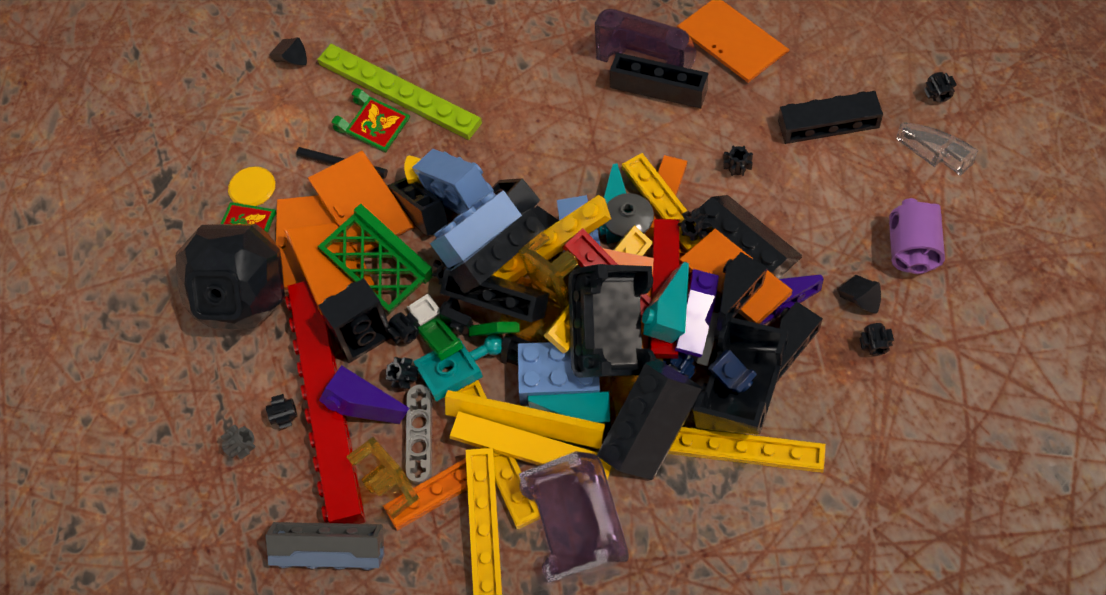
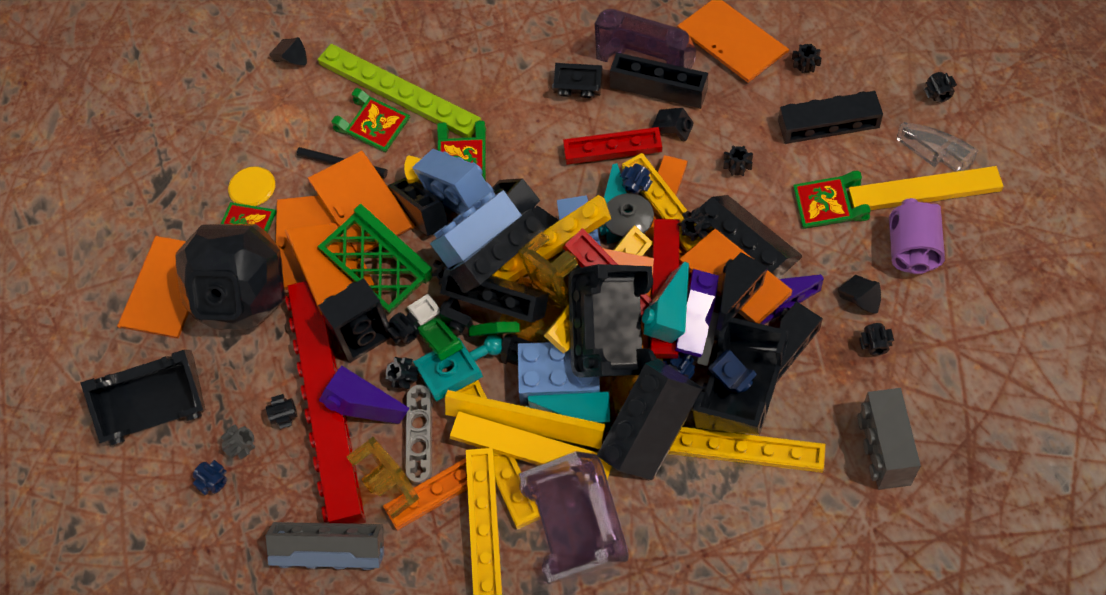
(144, 396): none -> black windscreen
(155, 298): none -> orange container
(209, 477): none -> dark blue gear
(469, 149): none -> flag
(577, 79): none -> black bracket
(612, 145): none -> red plate
(636, 178): none -> dark blue gear
(674, 121): none -> black bracket
(806, 58): none -> black gear
(827, 201): none -> flag
(888, 439): none -> dark grey brick
(927, 188): none -> yellow tile

